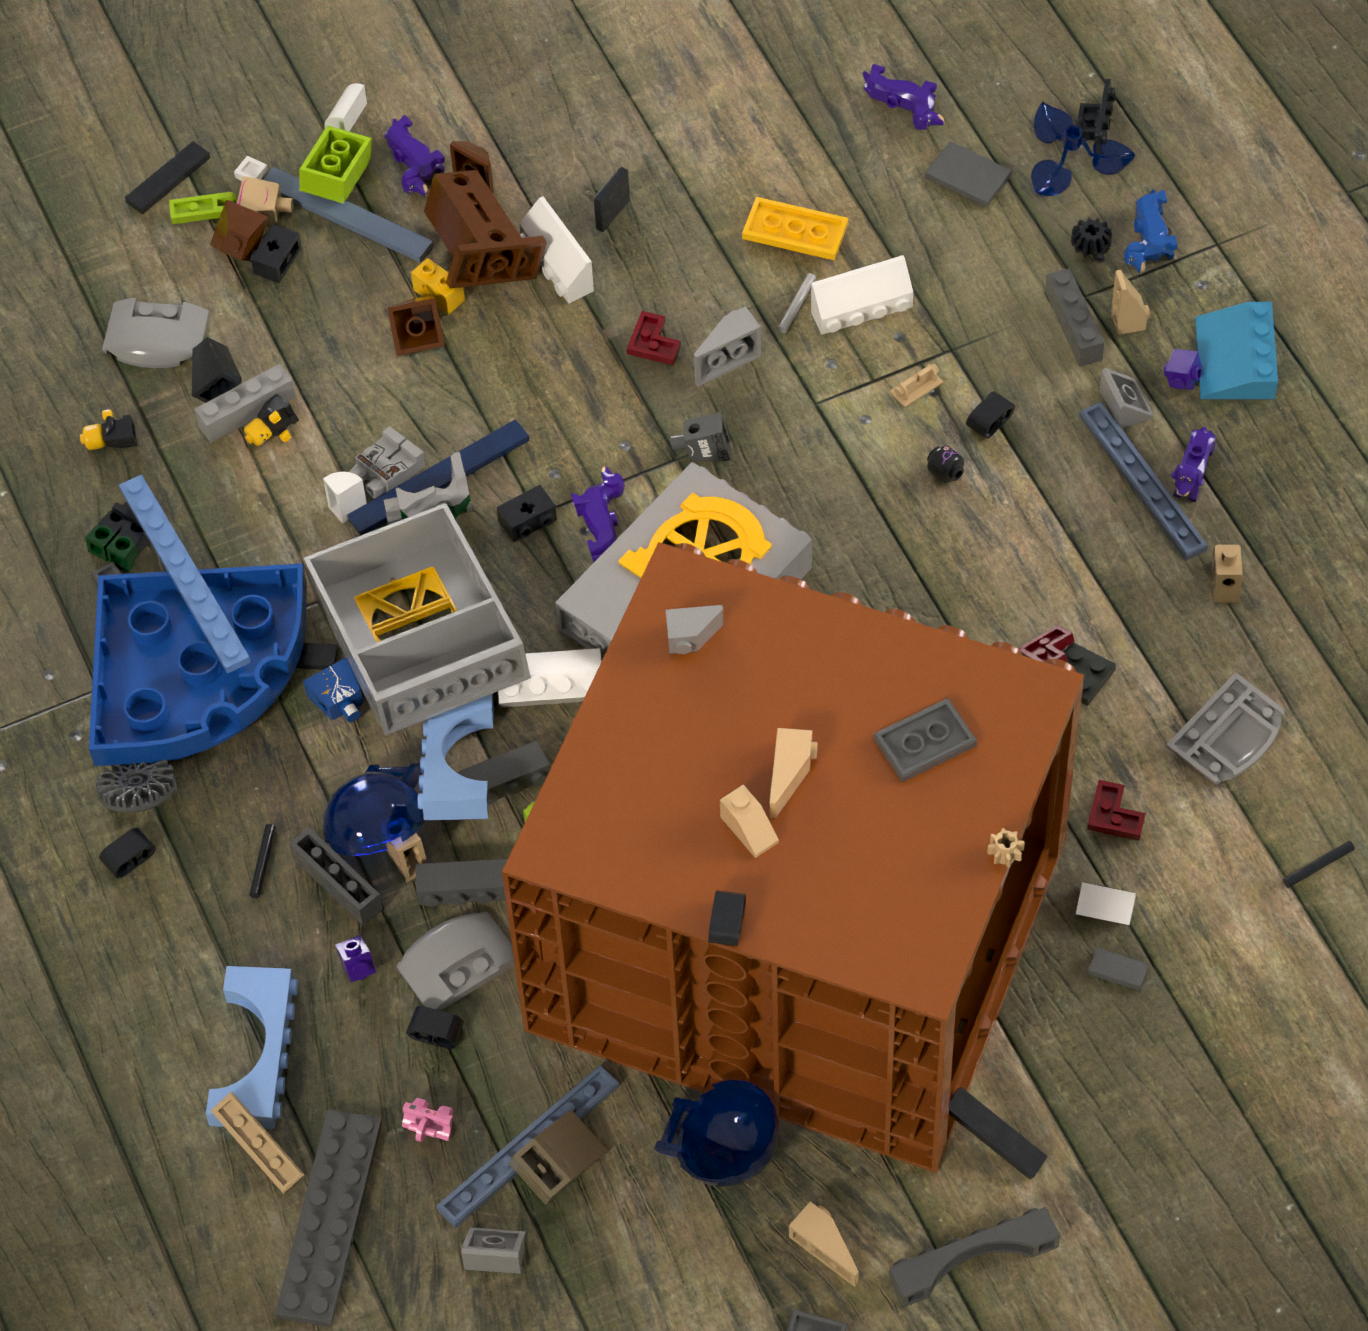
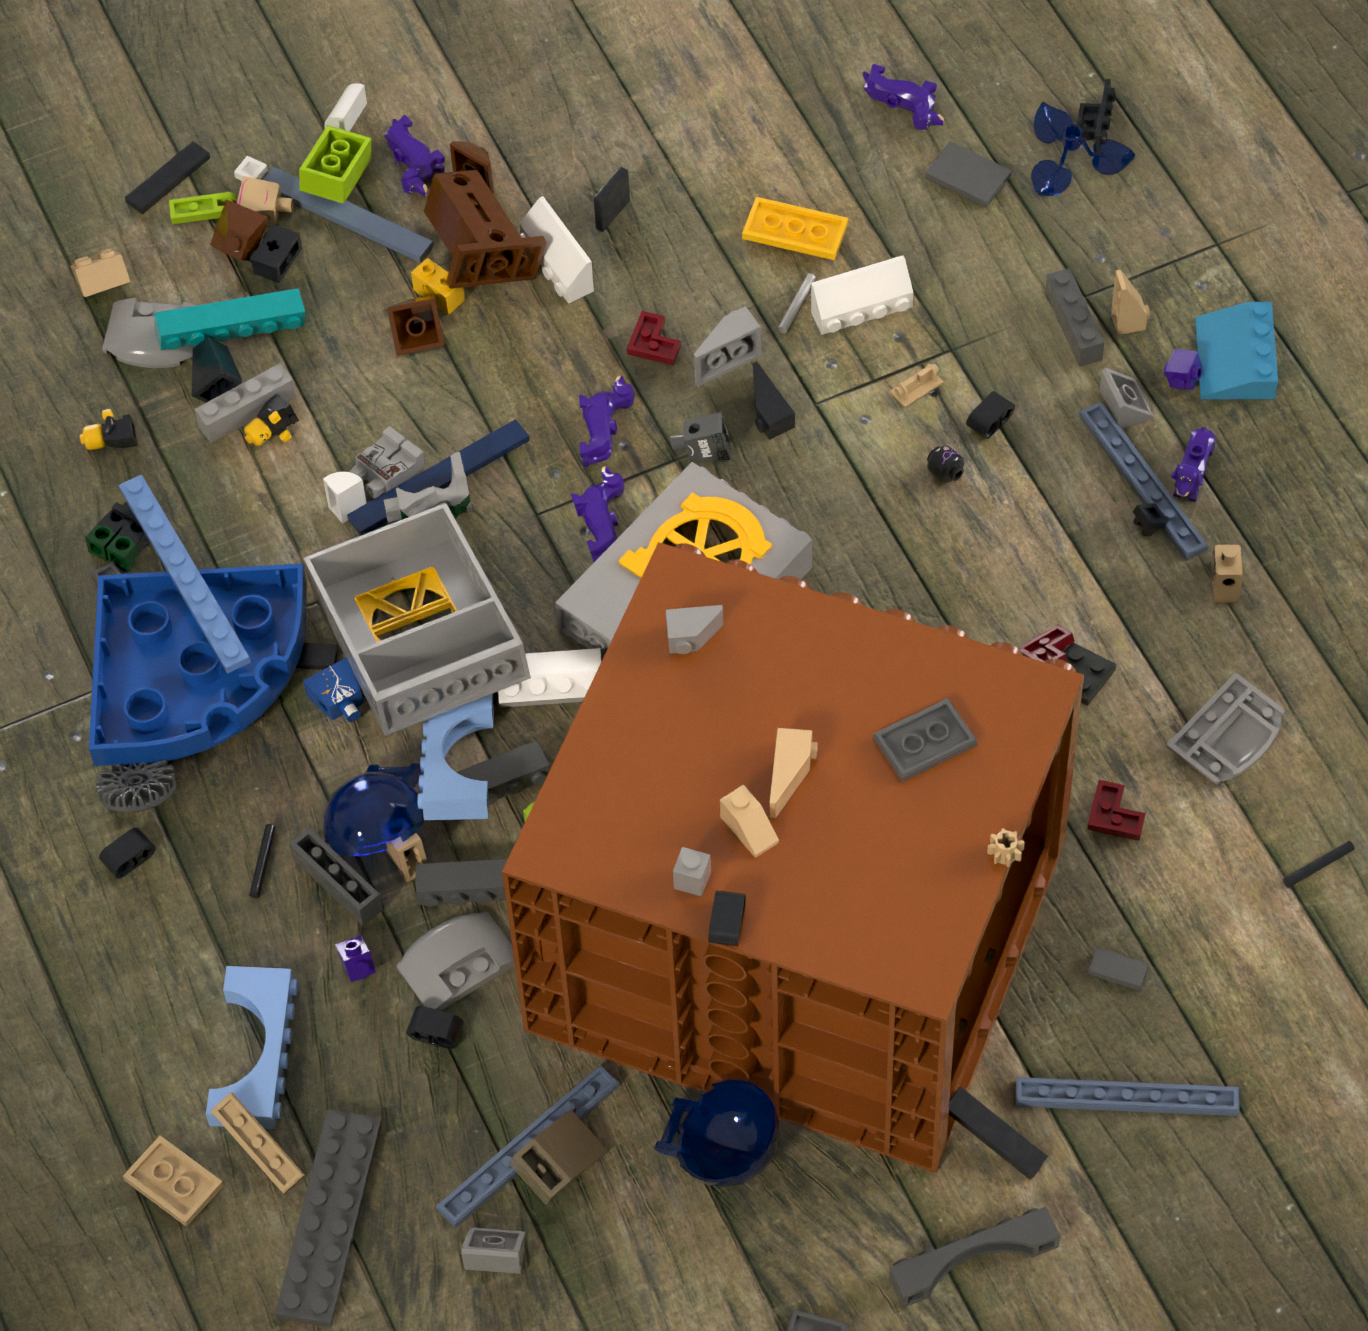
(100, 272): none -> tan slope
(173, 1181): none -> tan plate
(229, 319): none -> teal brick
(426, 1121): bright pink hips -> none
(526, 513): black brick -> none
(598, 417): none -> dark purple animal
(692, 871): none -> light grey brick
(772, 410): none -> black slope
(819, 1235): tan slope -> none
(1091, 237): black gear -> none
(1106, 903): white brick -> none
(1127, 1096): none -> sand blue tile
(1150, 518): none -> black tile
(1152, 231): blue animal -> none

